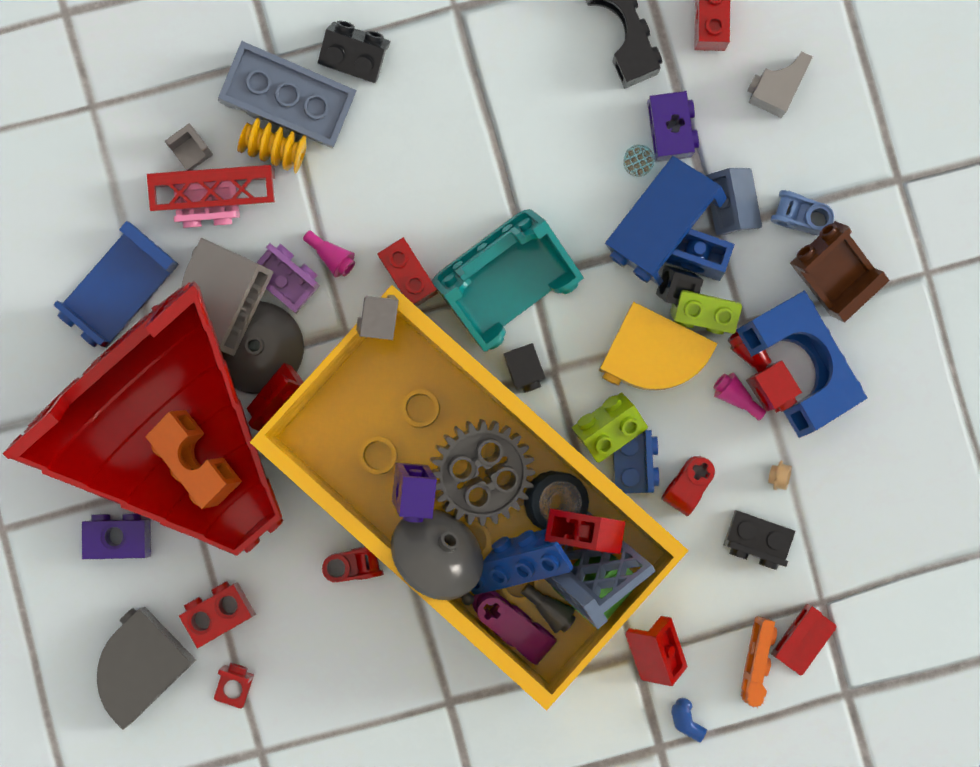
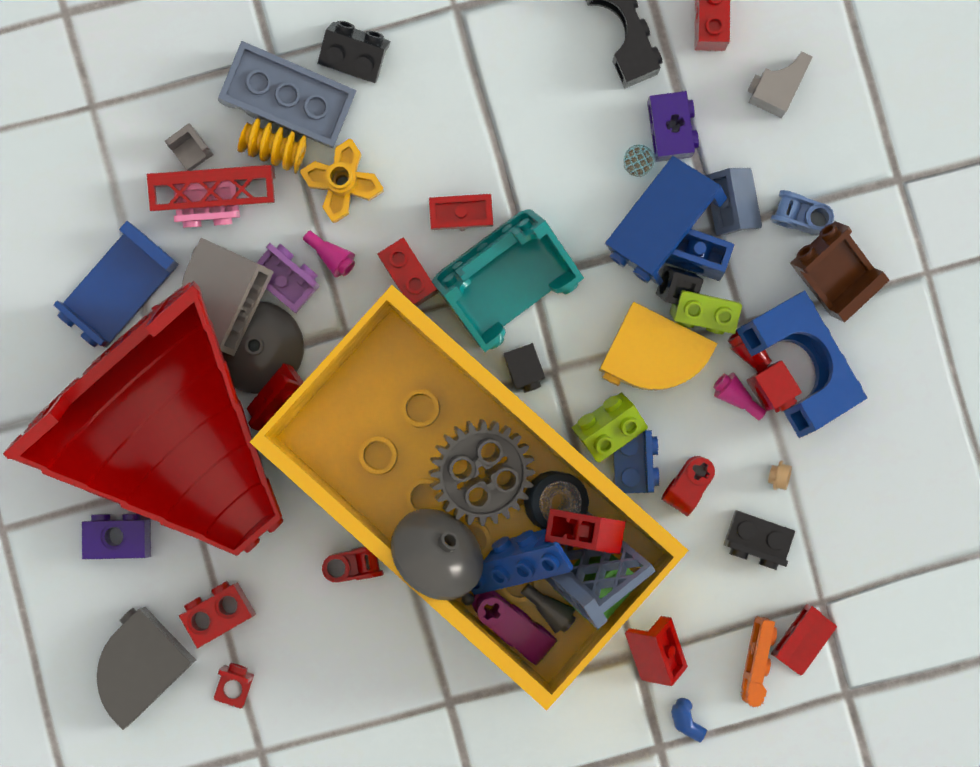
(175, 442): orange arch -> none
(345, 165): none -> yellow plant
(378, 317): flat silver panel -> none
(414, 491): dark purple brick -> none
(461, 212): none -> red panel

